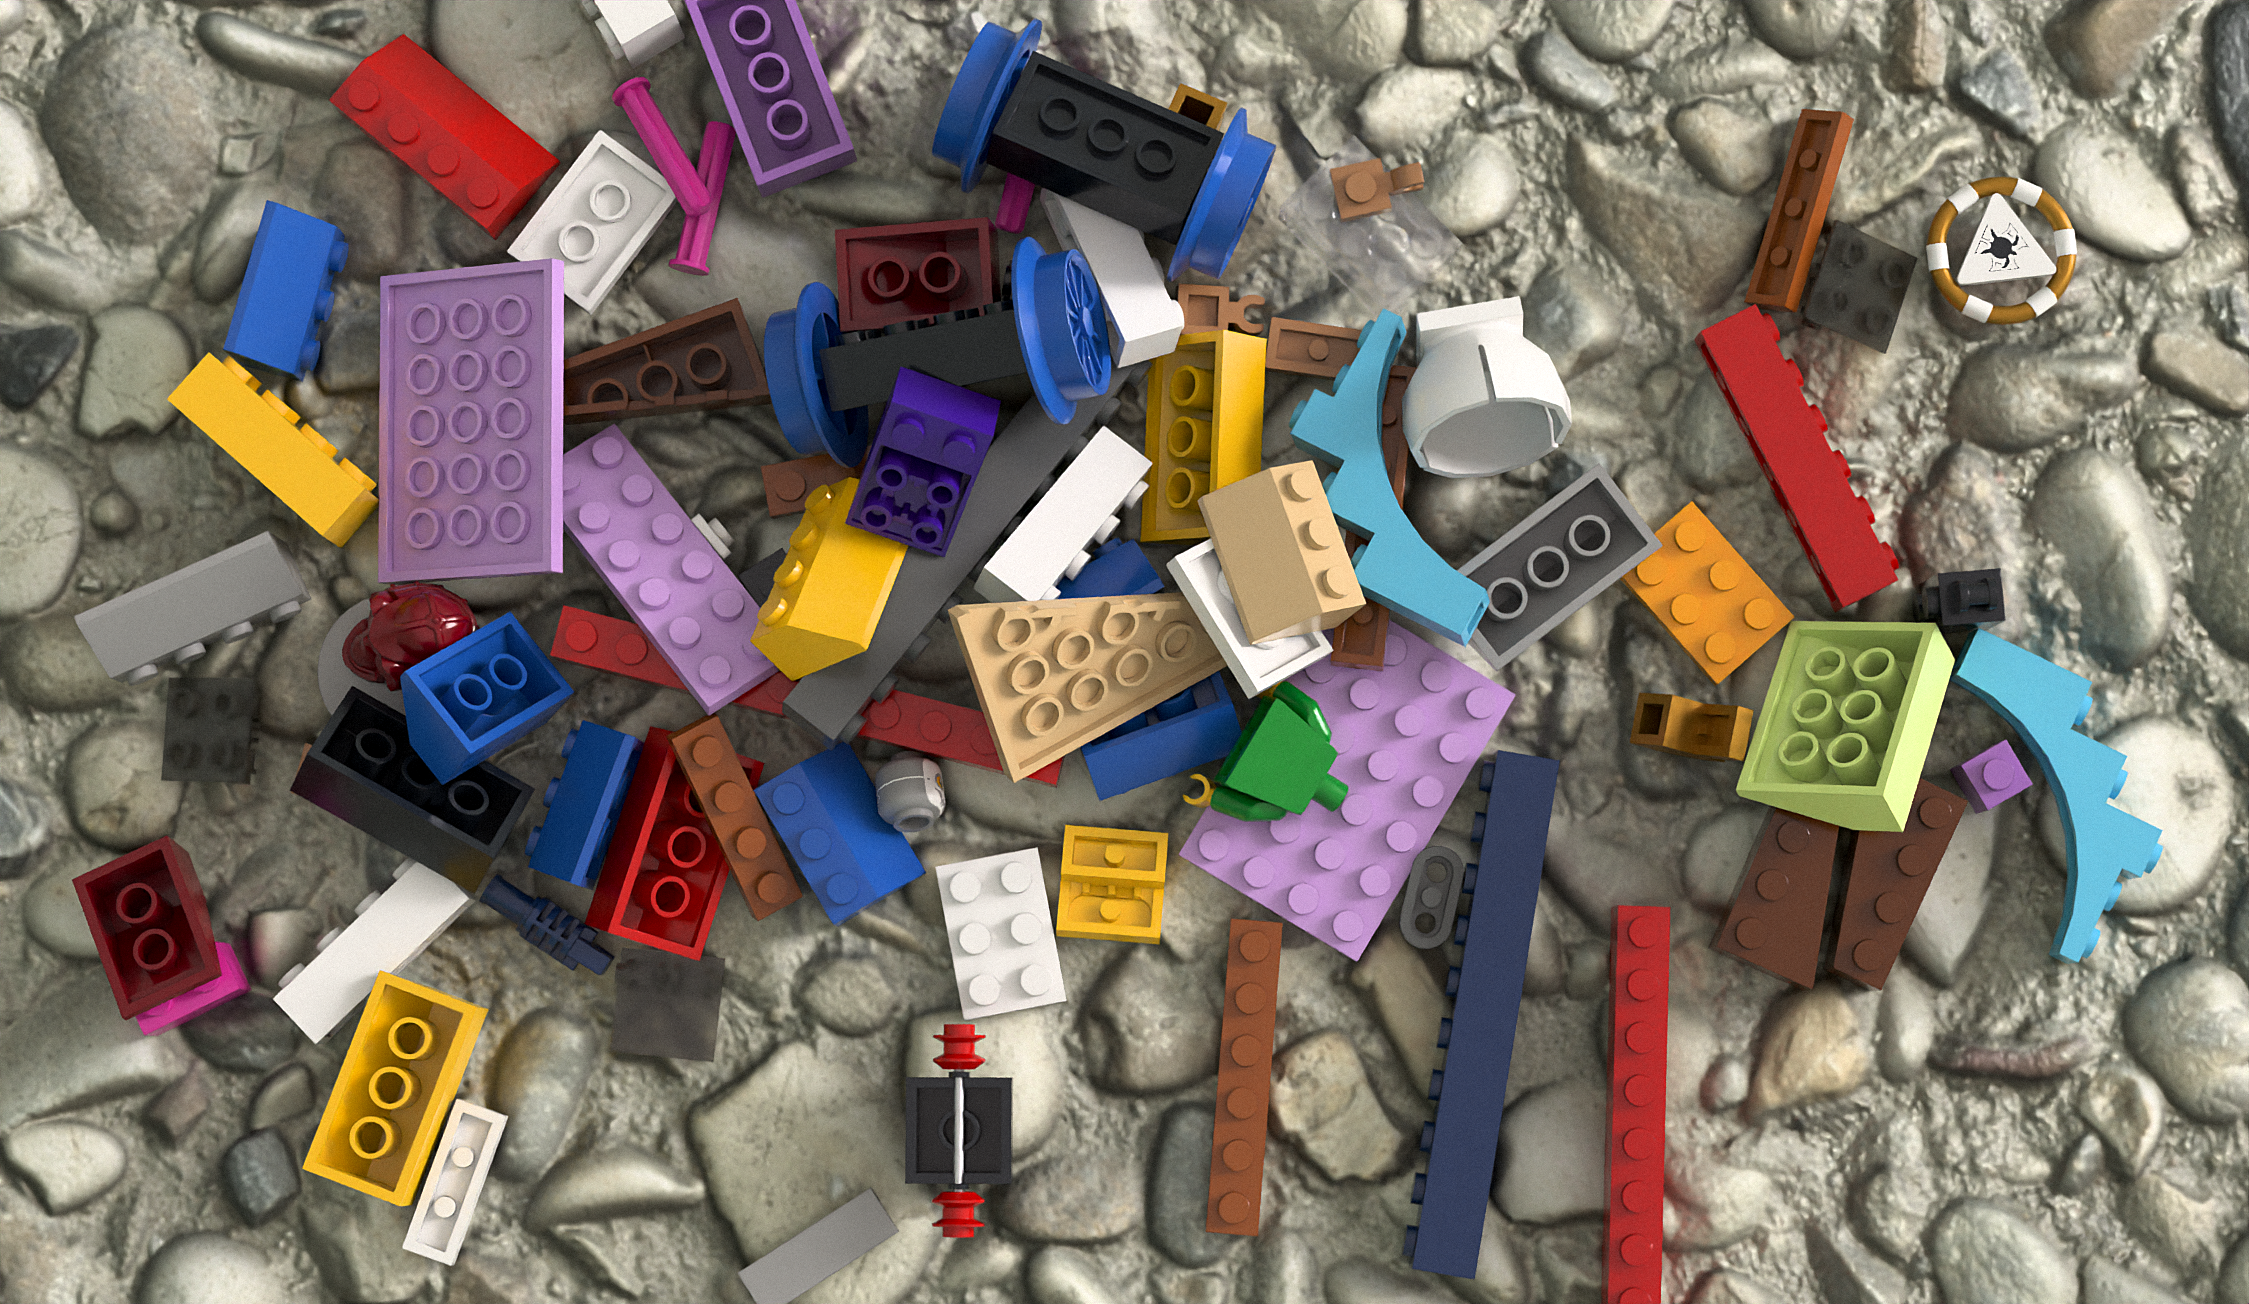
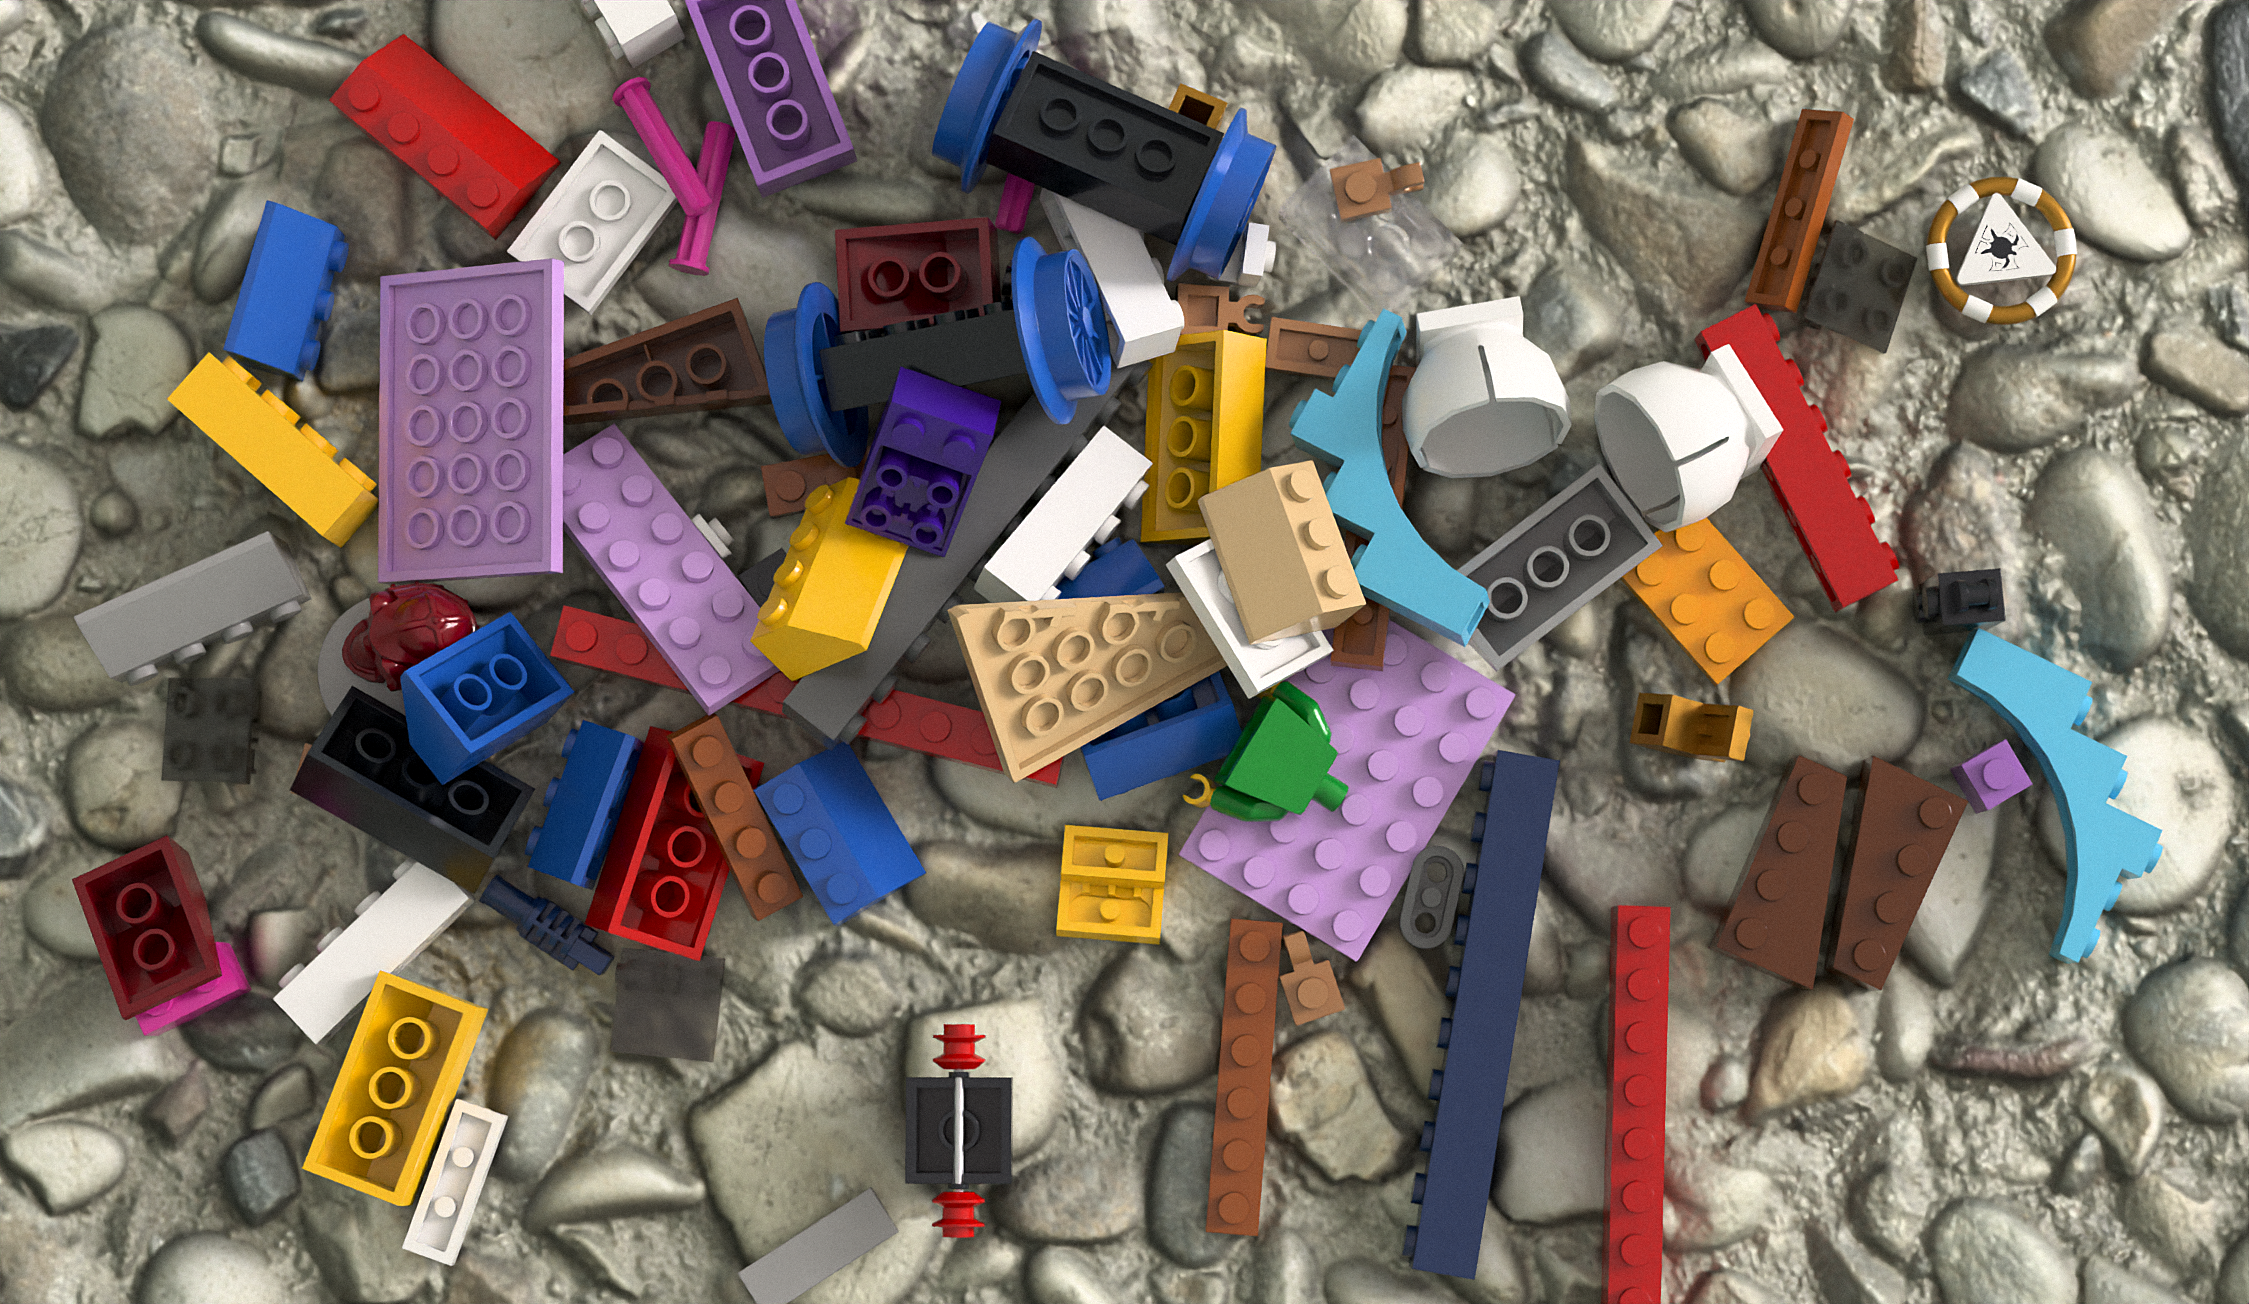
(910, 792): light grey head -> none
(1000, 934): white plate -> none
(1250, 257): none -> white bracket
(1310, 986): none -> medium nougat plate
(1683, 436): none -> white plate
(1848, 721): yellowish green slope -> none

